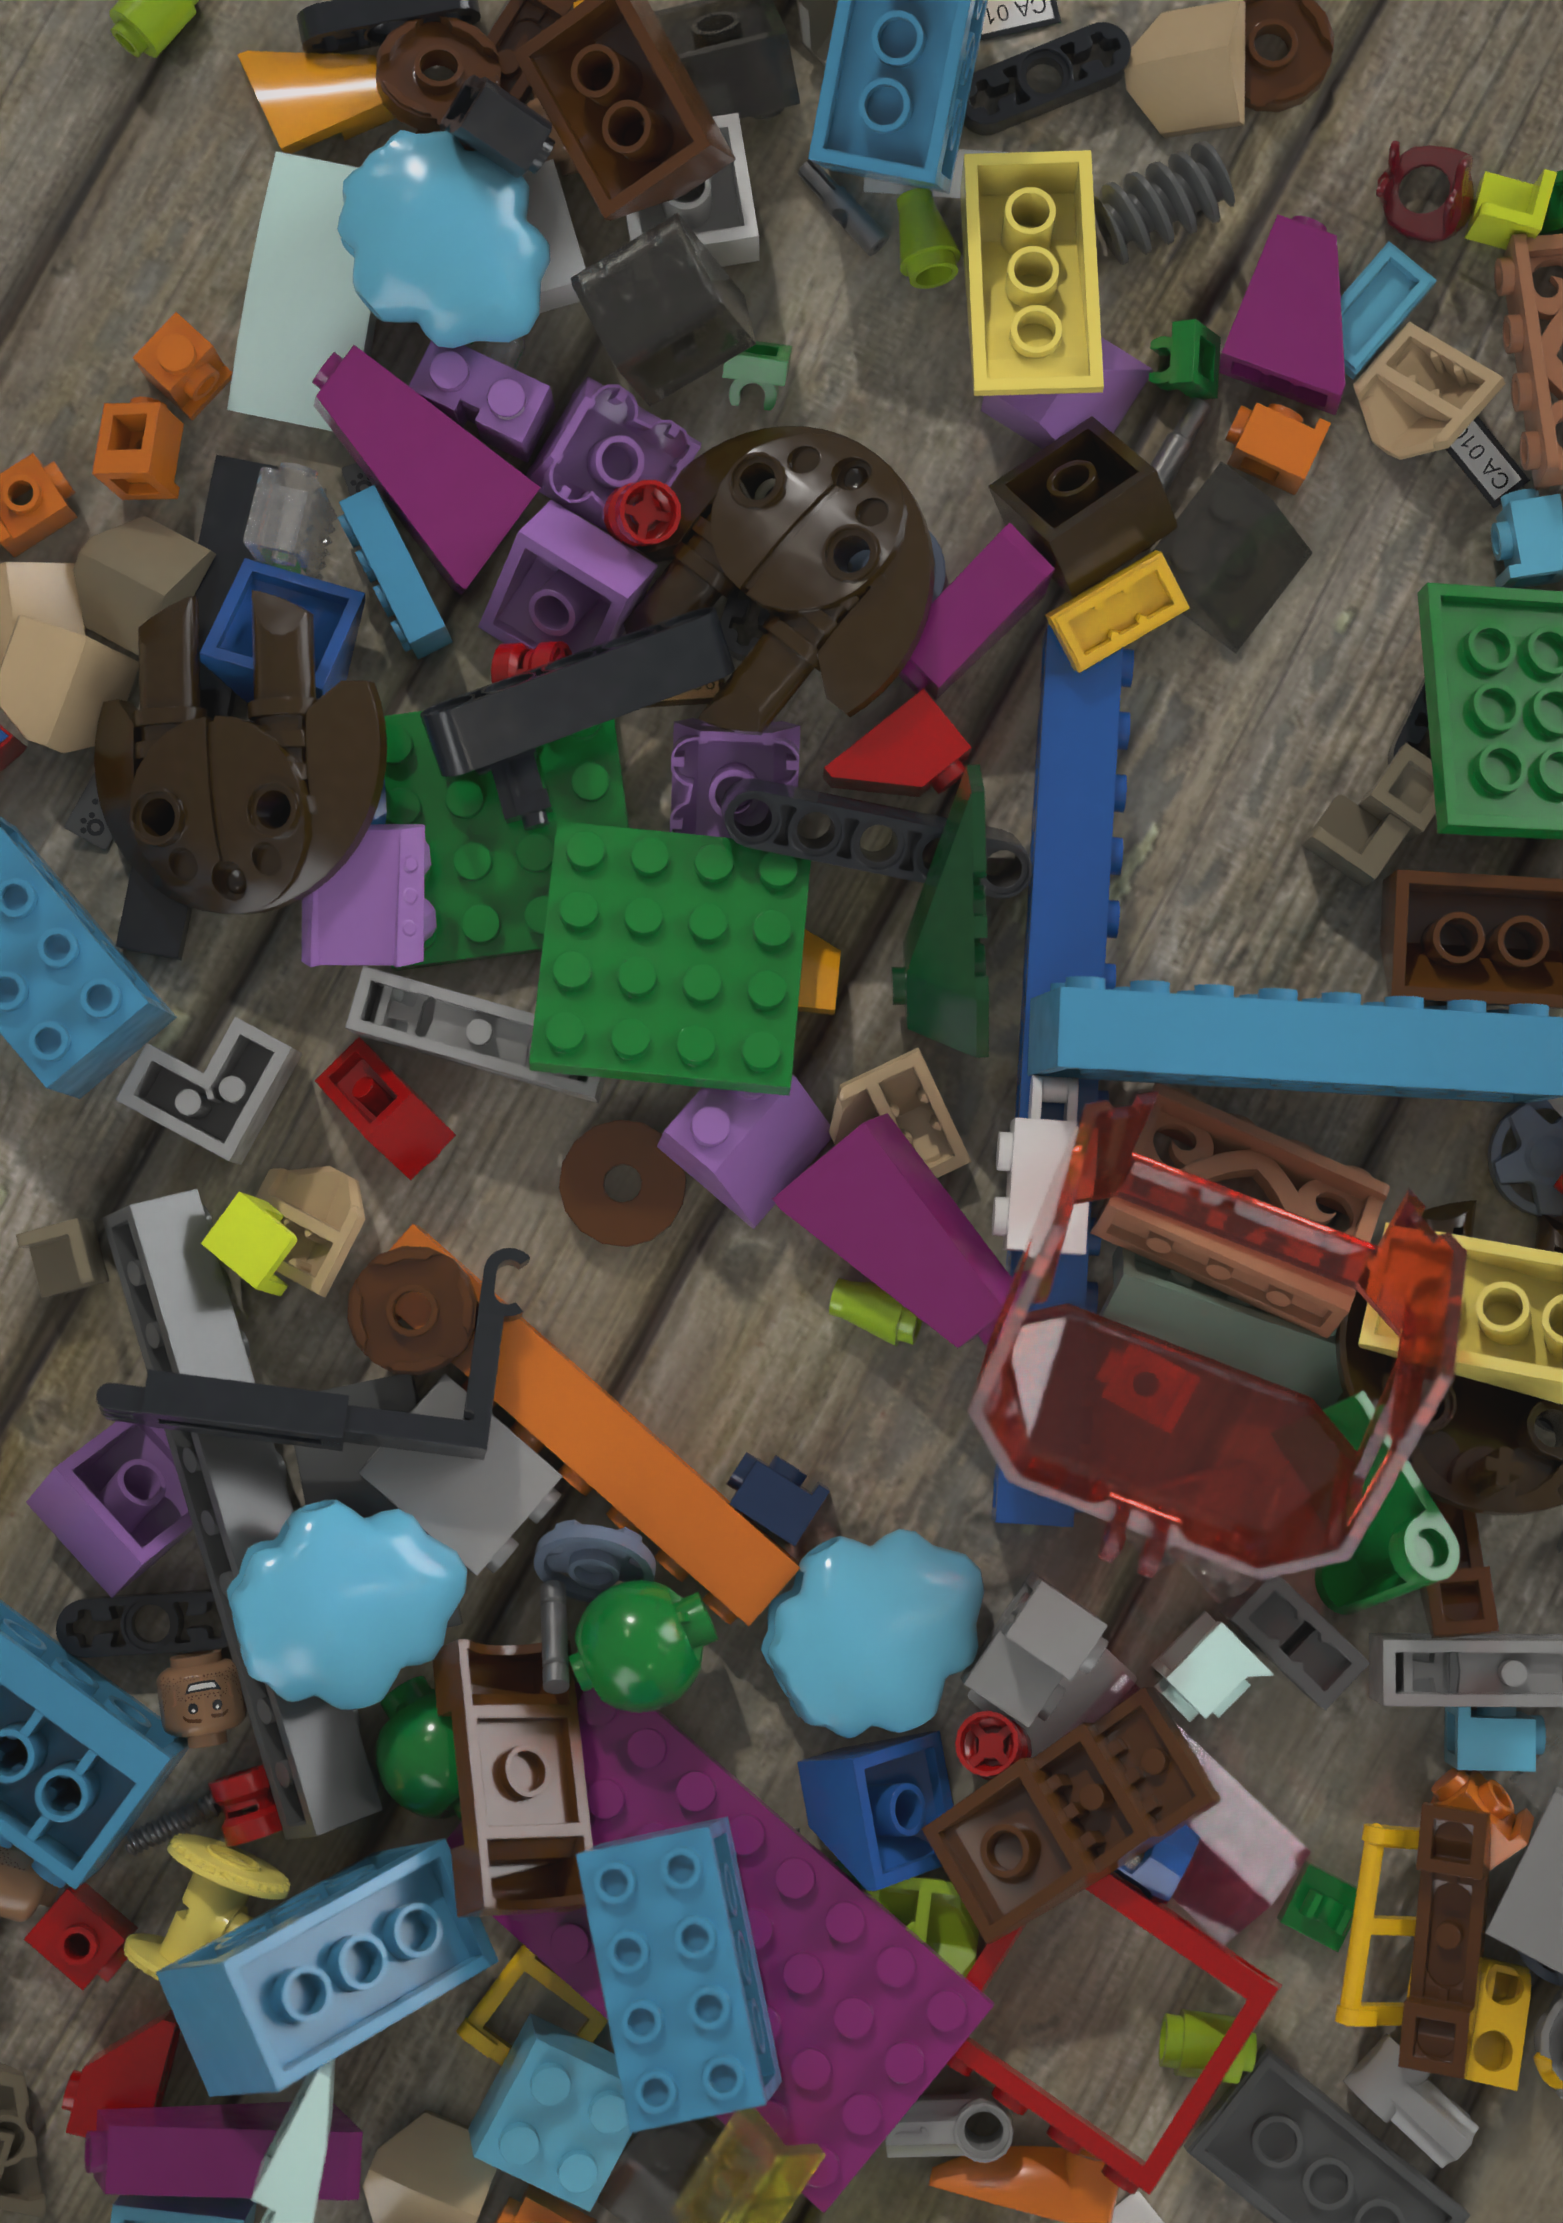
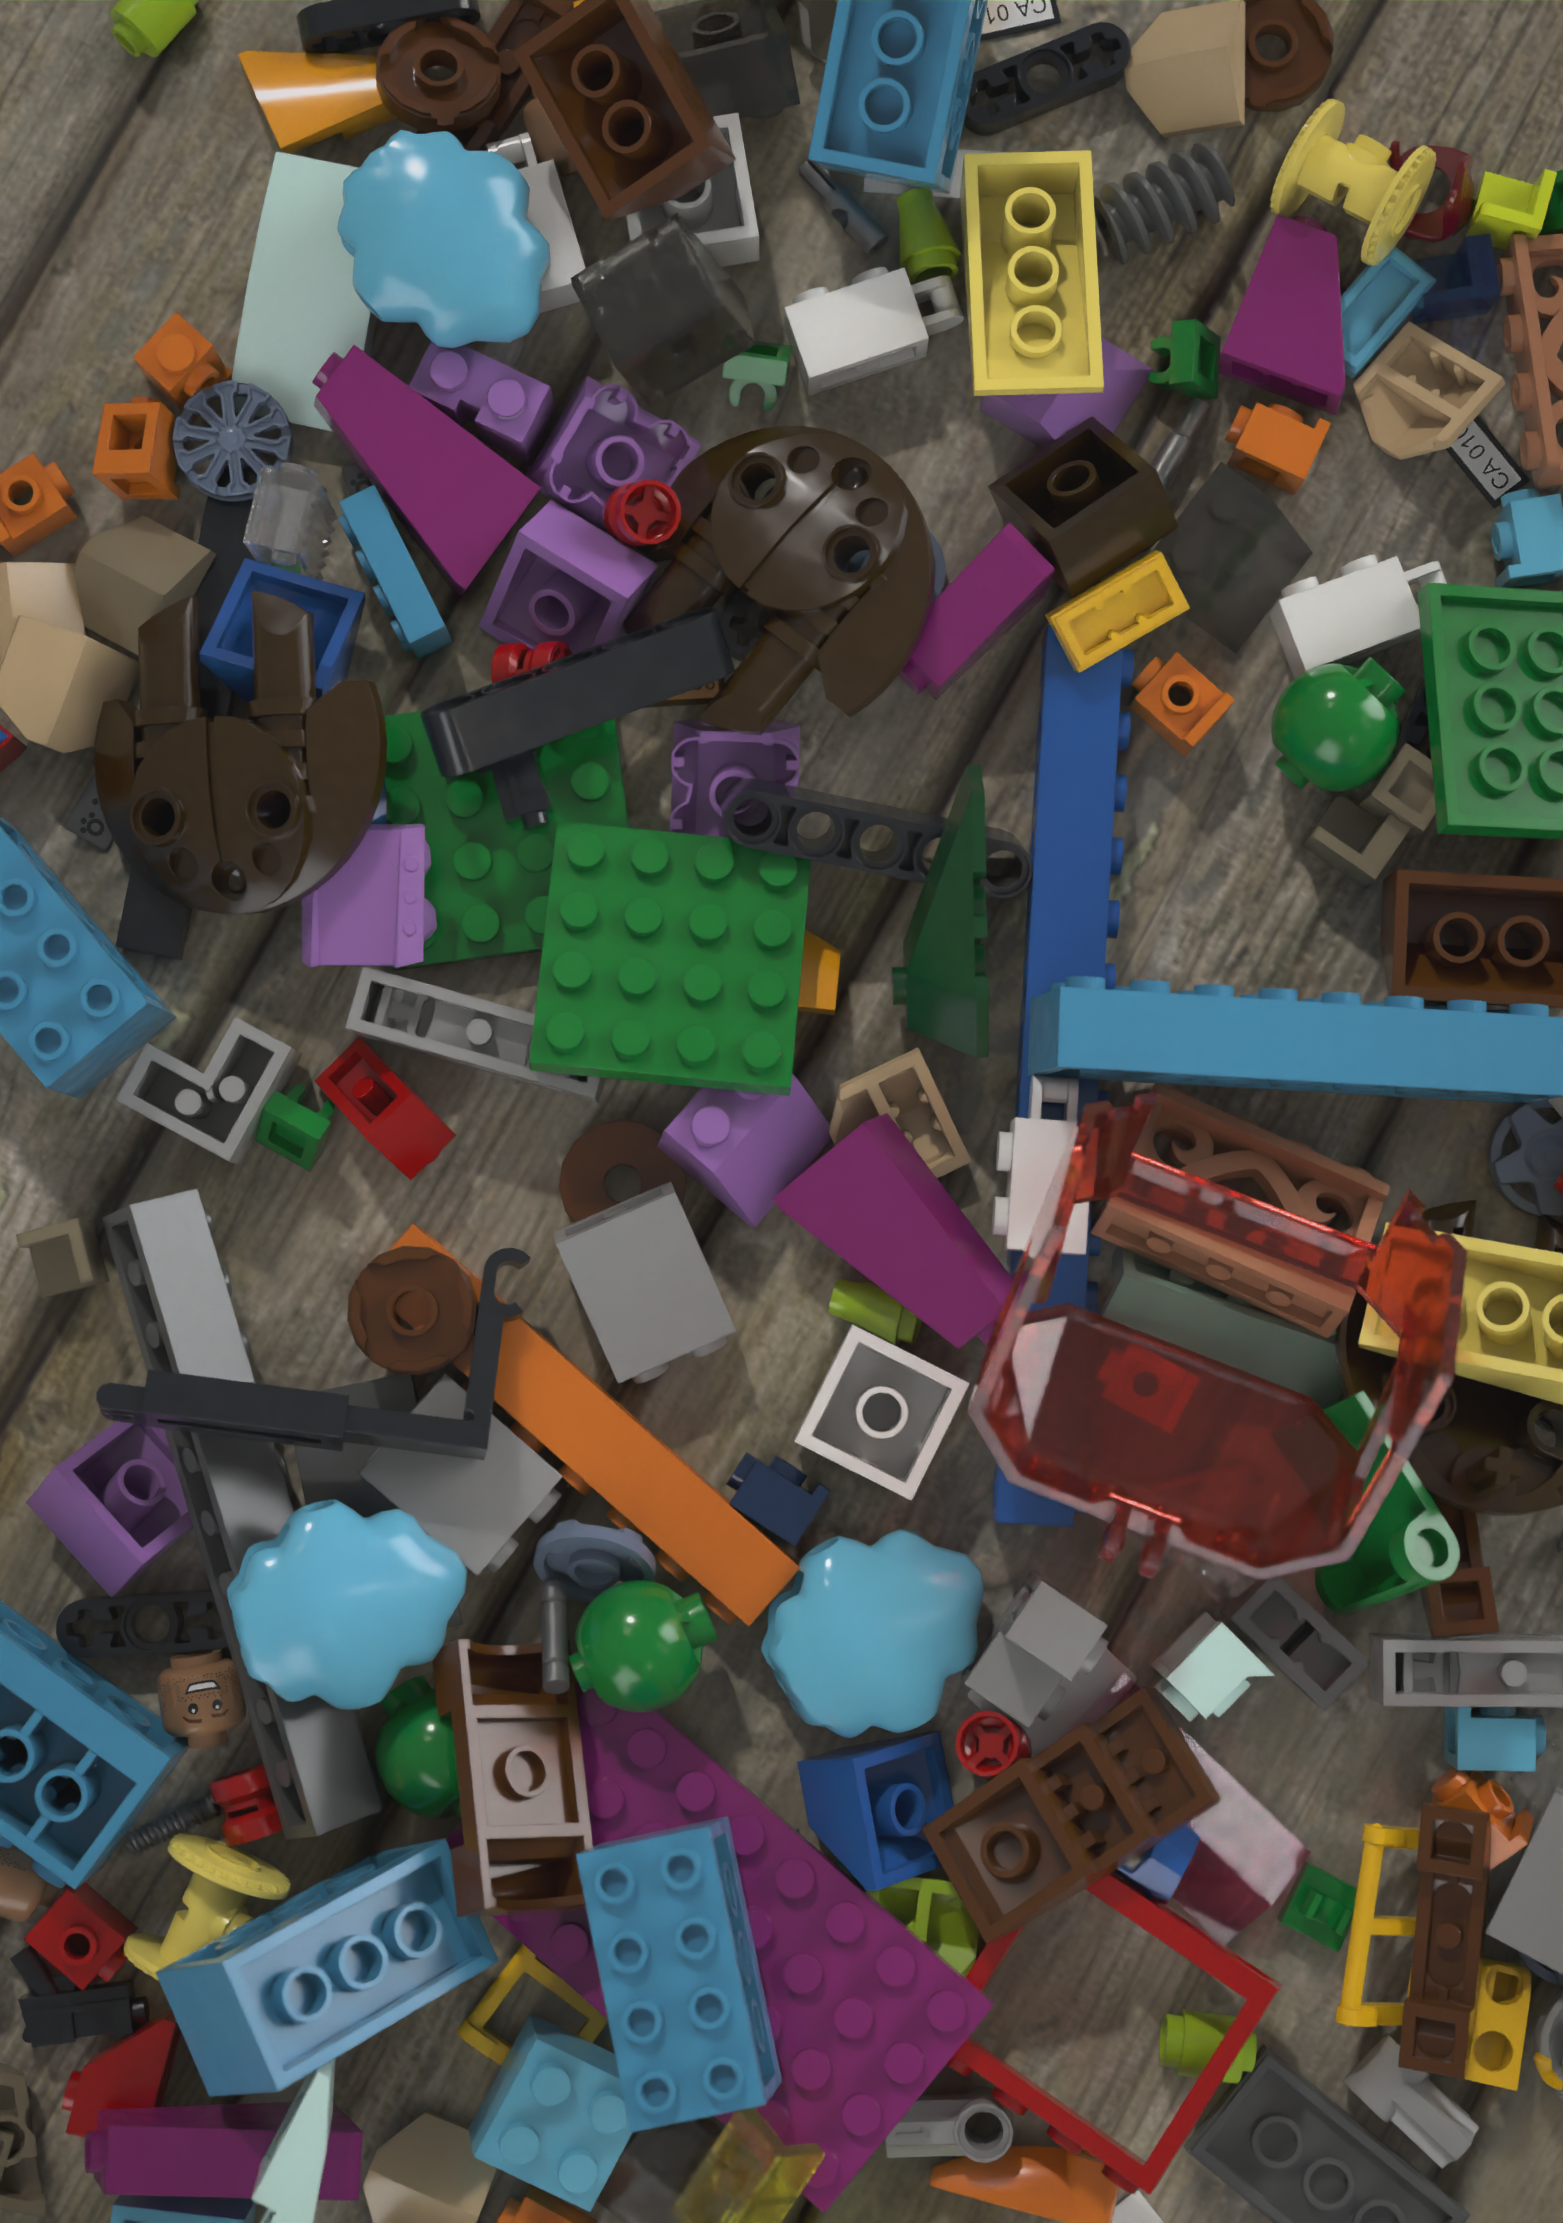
(63, 2012): none -> black piece
(231, 440): none -> sand blue wheel
(252, 1242): neon yellow panel -> none
(294, 1129): none -> green tile
(323, 1213): tan slope -> none
(499, 126): black brick -> none
(645, 1284): none -> light grey brick
(866, 326): none -> white brick
(881, 1412): none -> white brick
(903, 753): red slope -> none
(1178, 725): none -> orange brick
(1337, 725): none -> green brick
(1350, 615): none -> white brick
(1357, 171): none -> light yellow hose
(1464, 282): none -> panel

